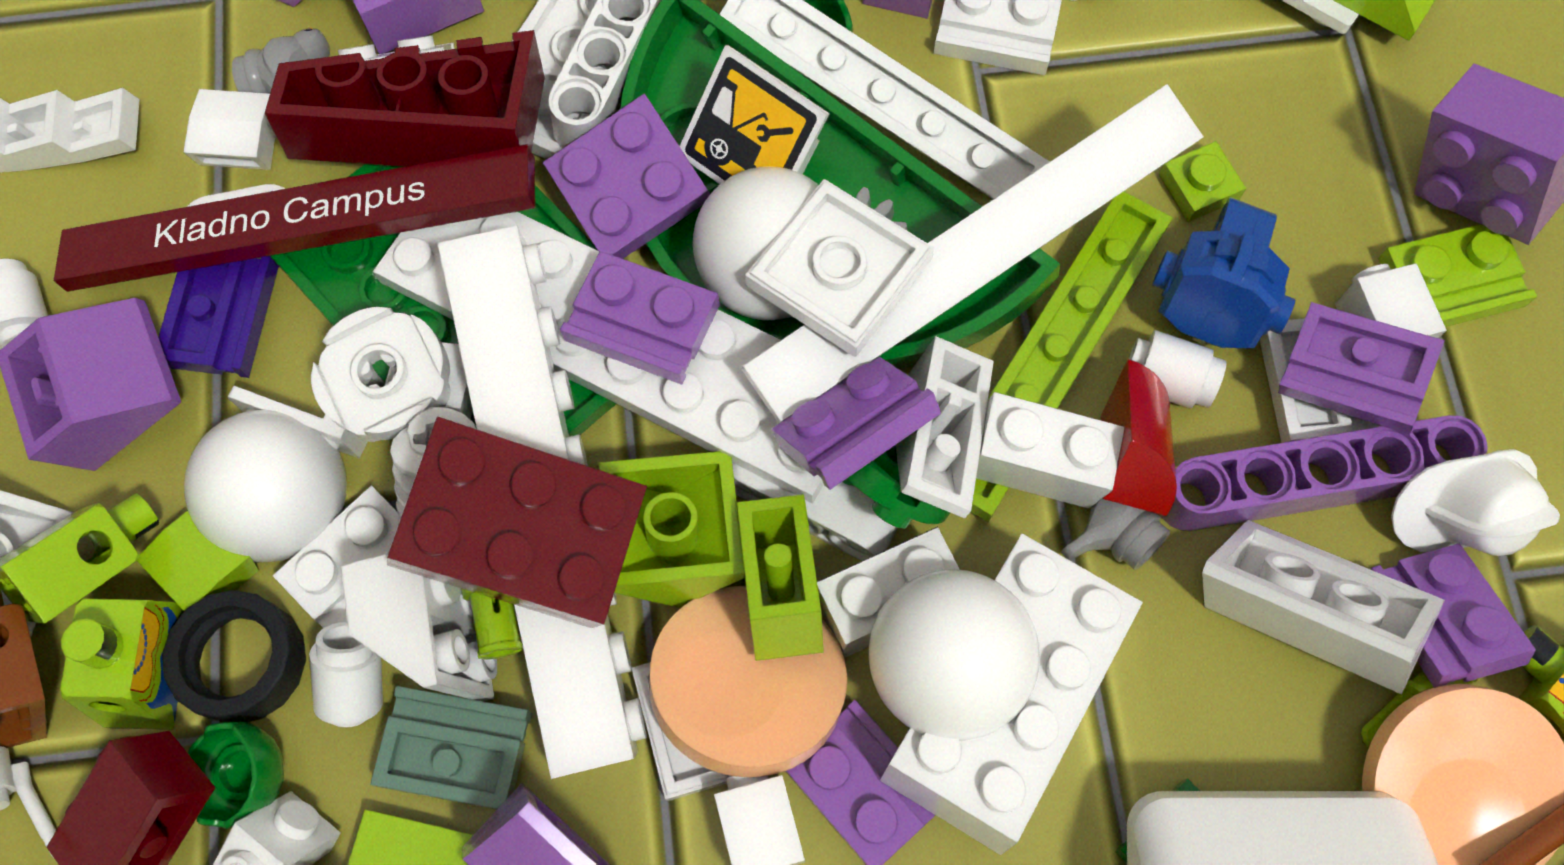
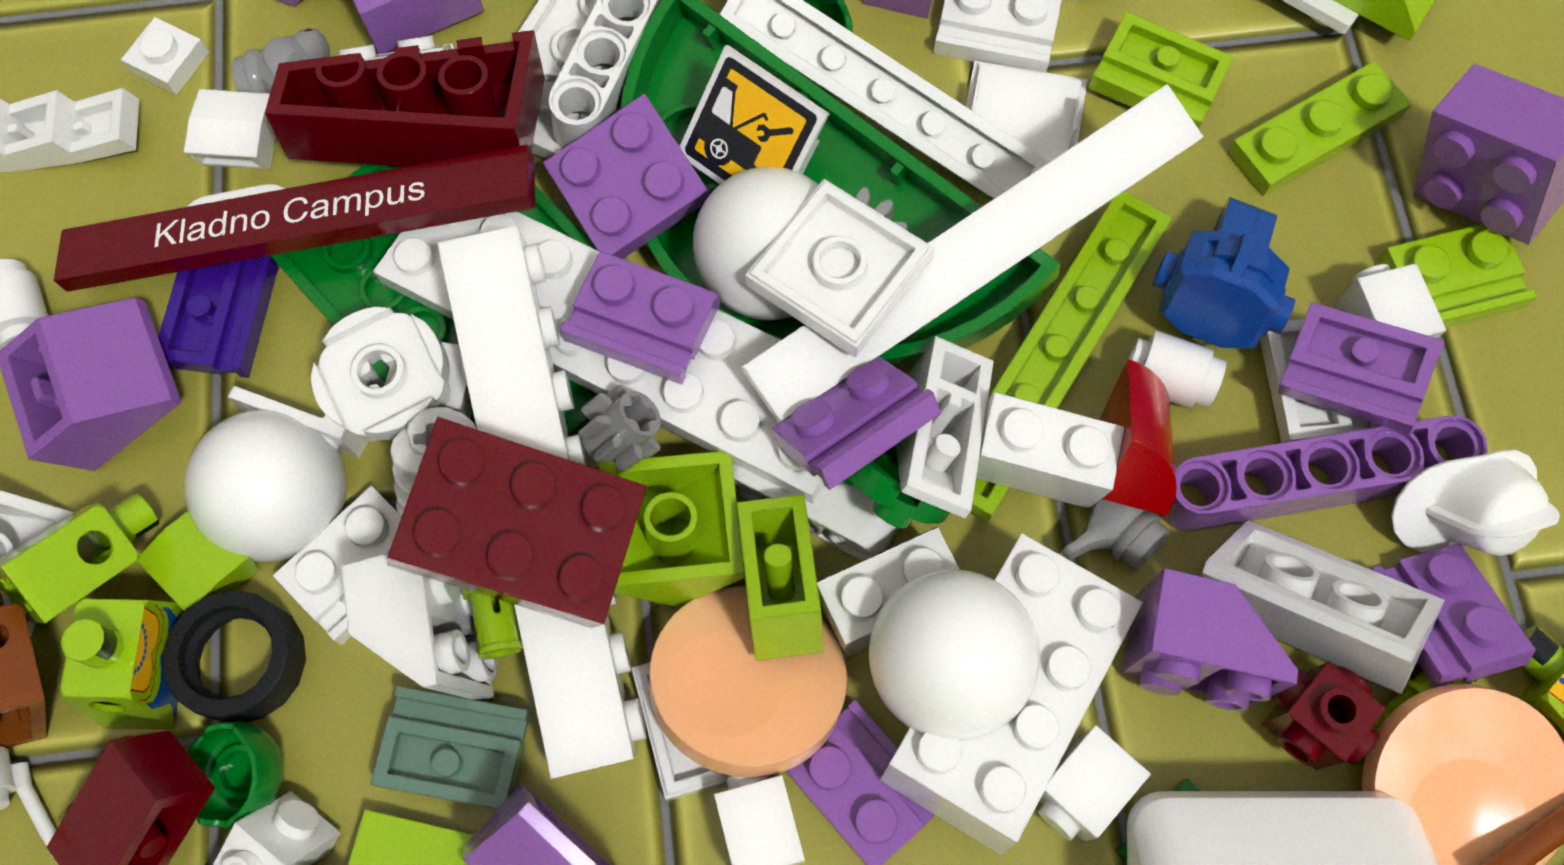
(165, 56): none -> white plate
(344, 678): white brick -> none
(620, 427): none -> light grey gear
(1029, 105): none -> white piece
(1090, 786): none -> white brick
(1150, 56): none -> lime plate
(1202, 181): lime plate -> none
(1204, 640): none -> medium lavender slope
(1305, 712): none -> dark red brick
(1318, 128): none -> lime plate

